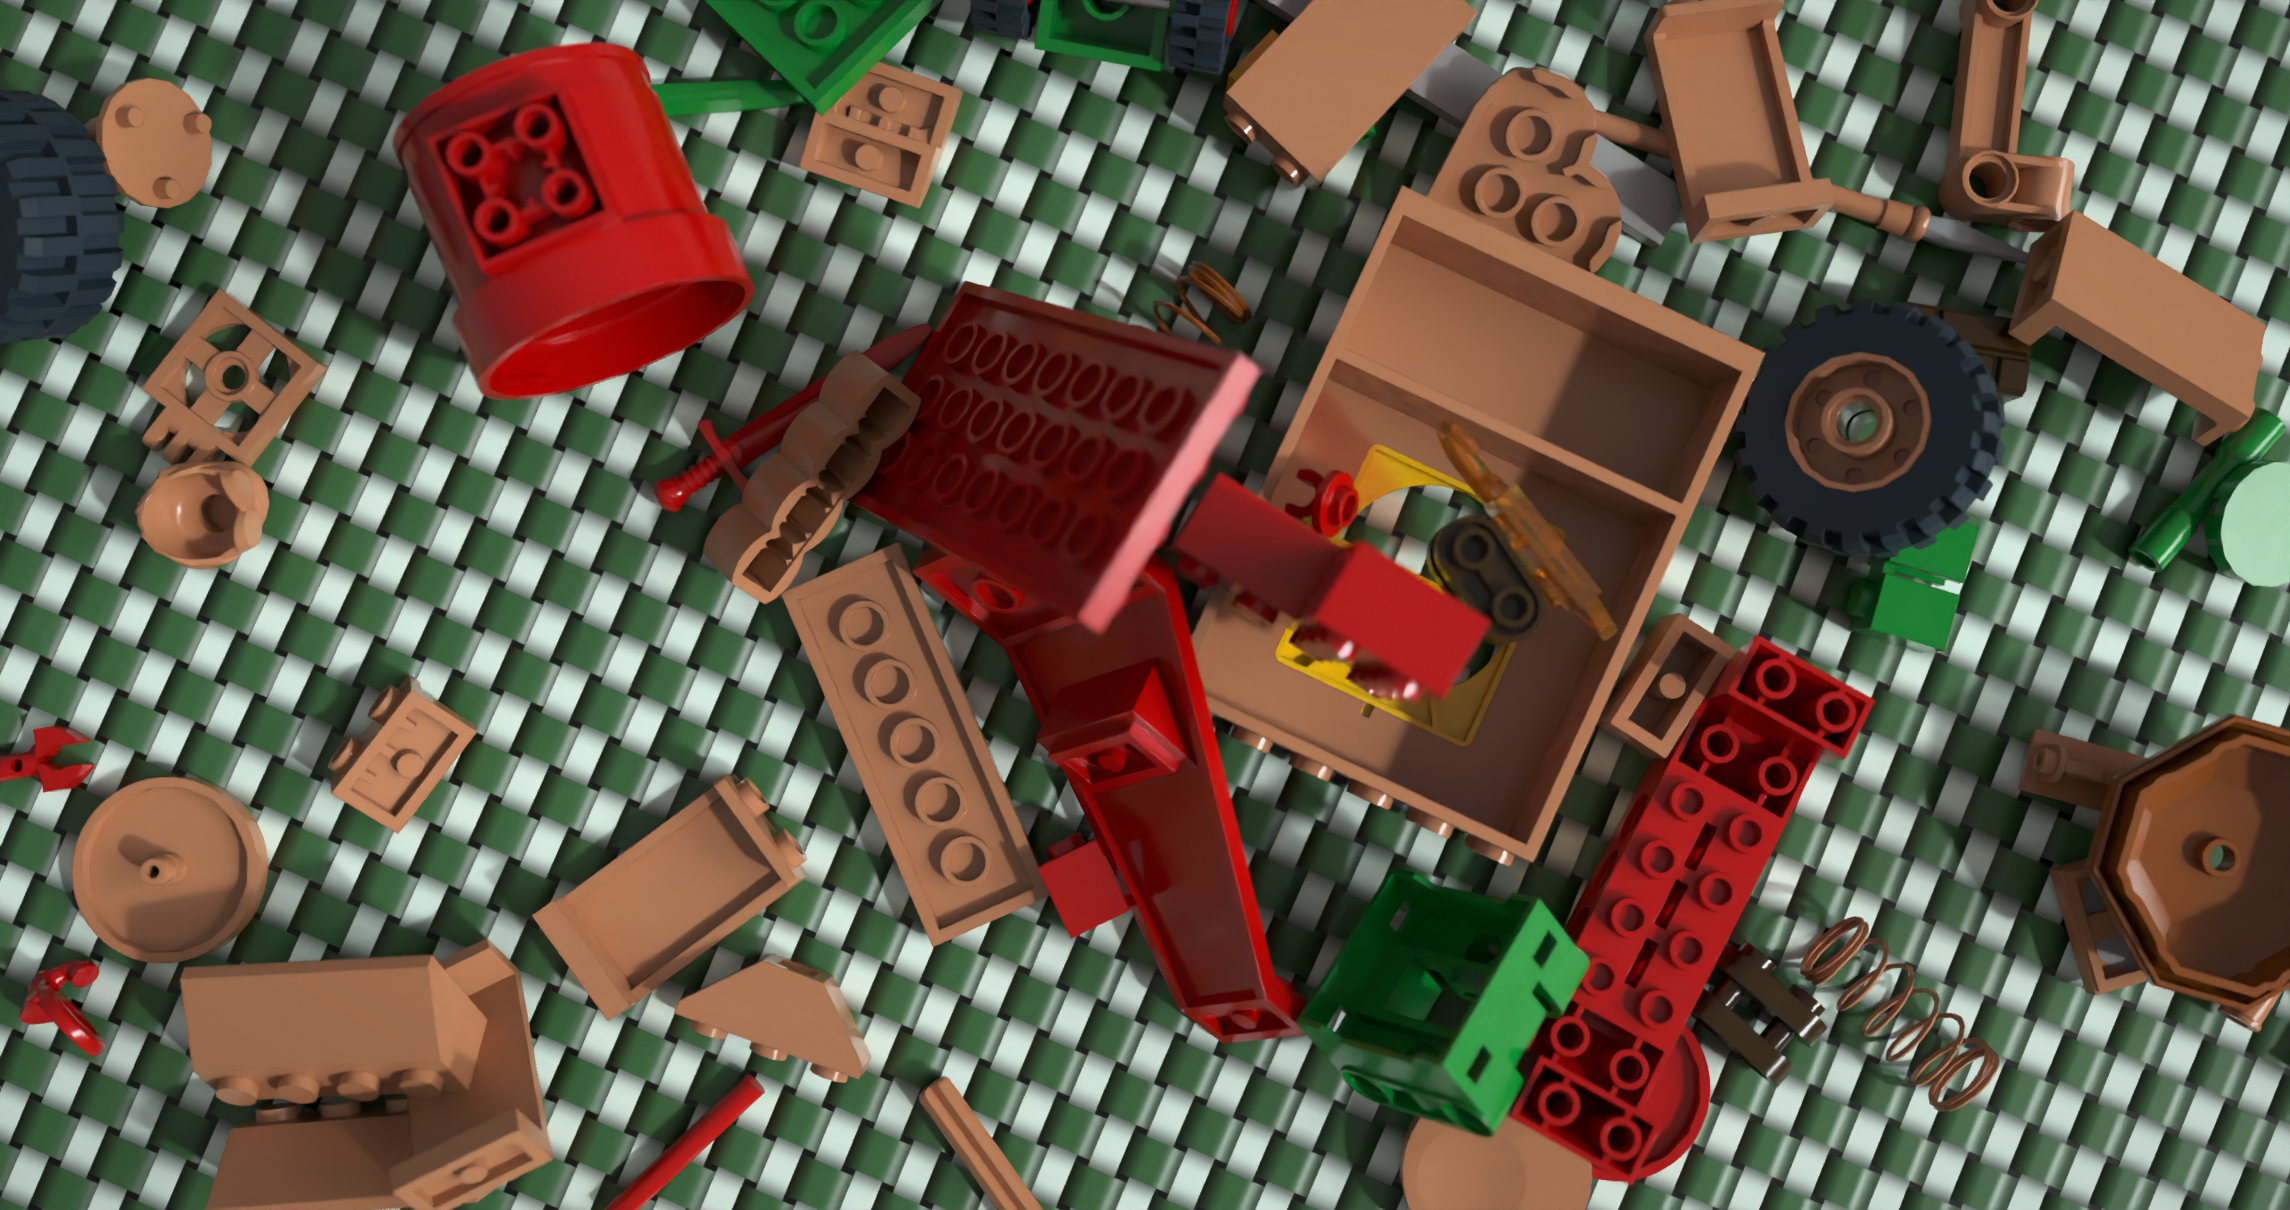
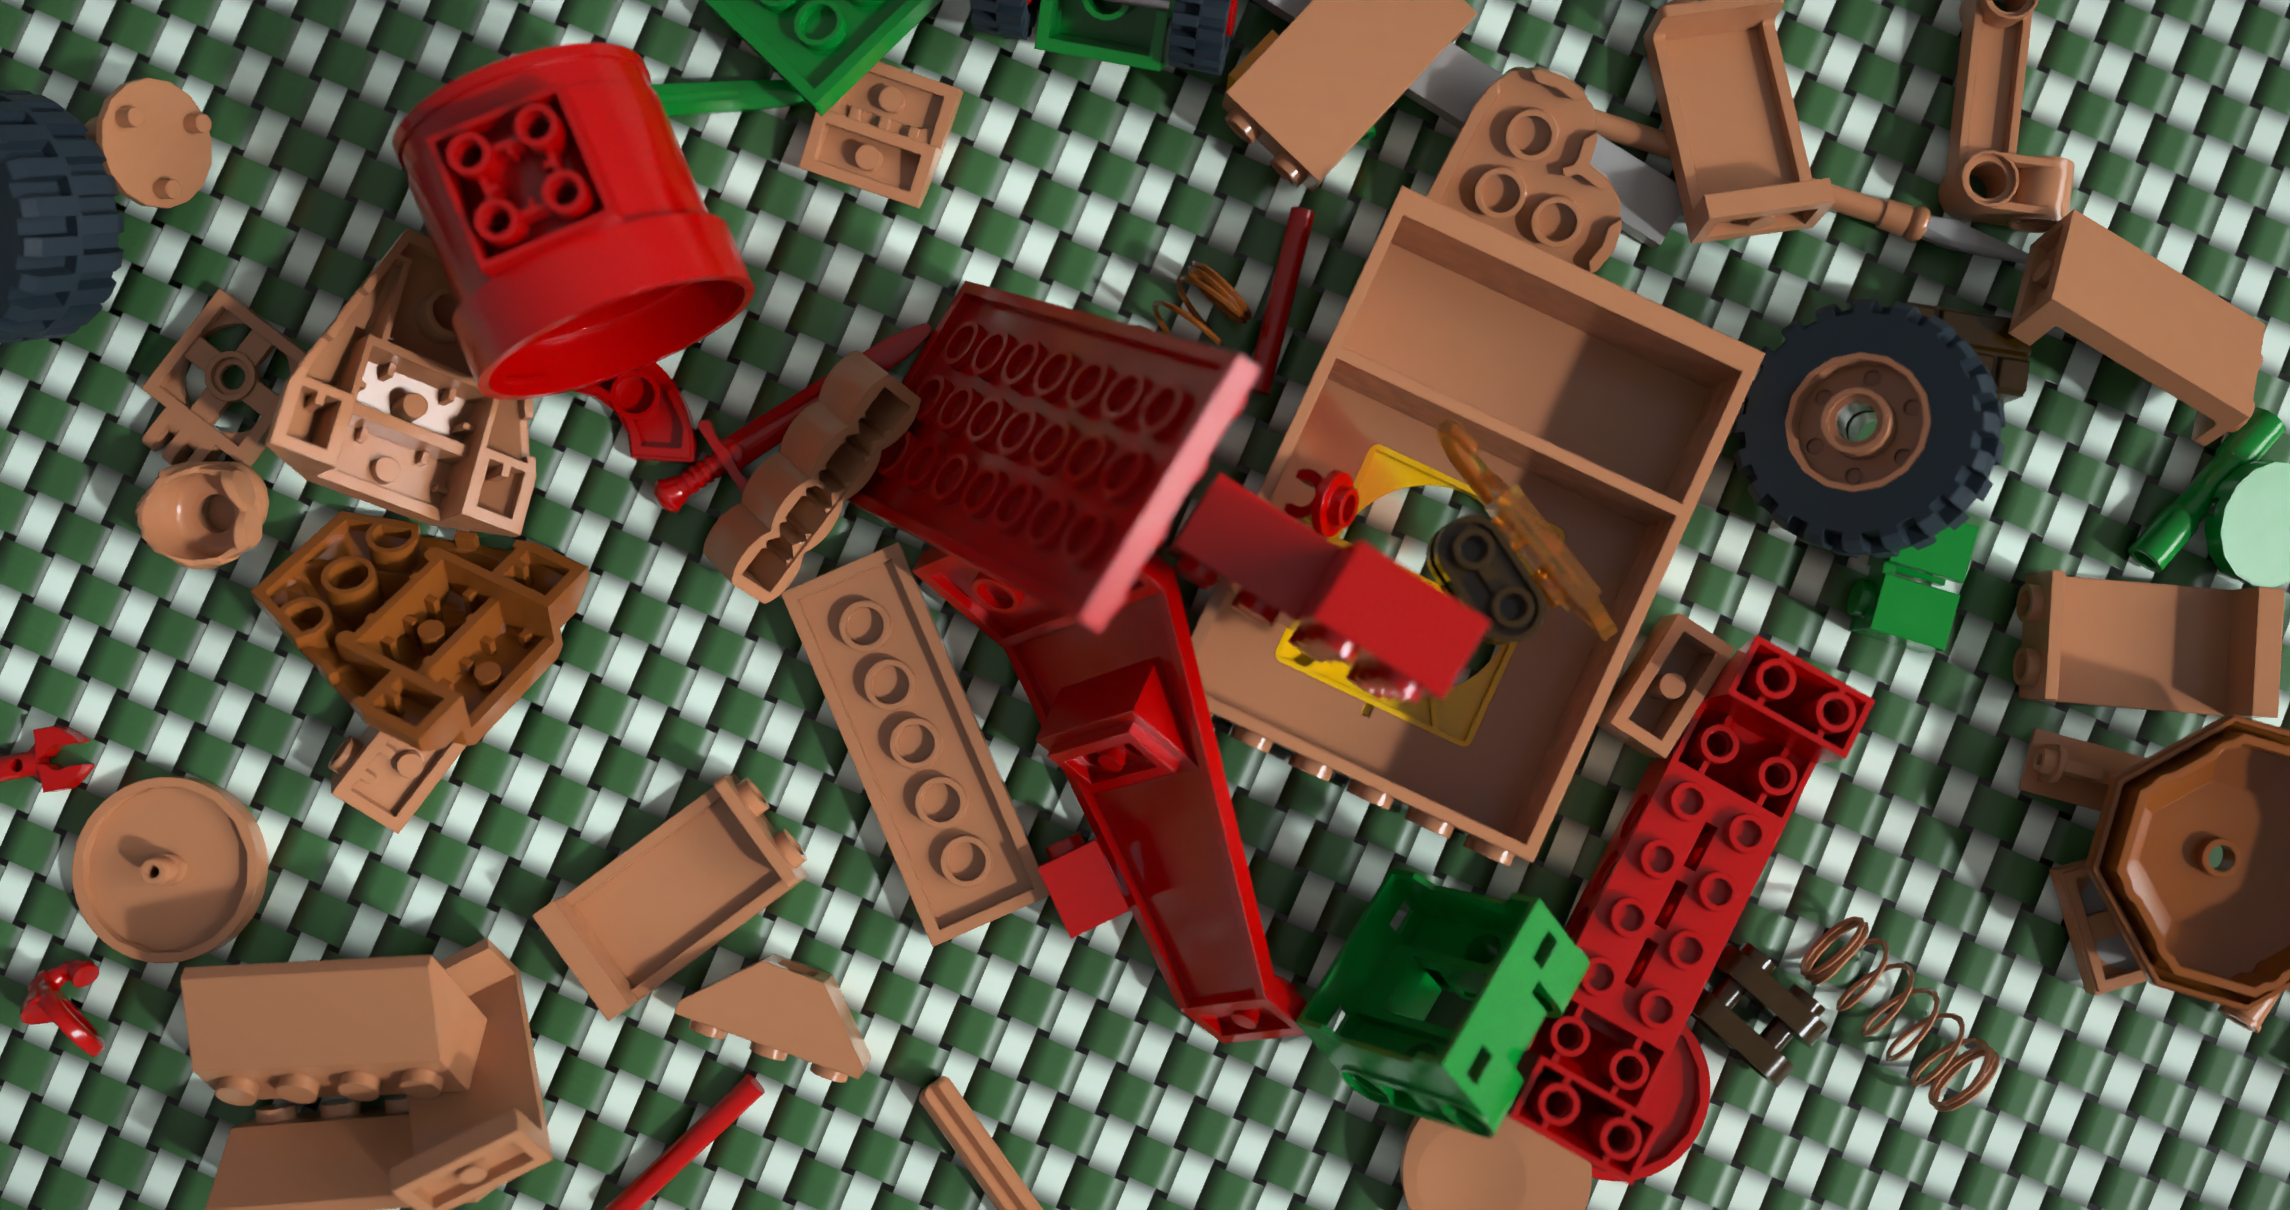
(396, 413): none -> nougat wedge
(423, 628): none -> dark orange wedge
(652, 414): none -> red tile
(1281, 297): none -> red bar
(2149, 645): none -> nougat panel

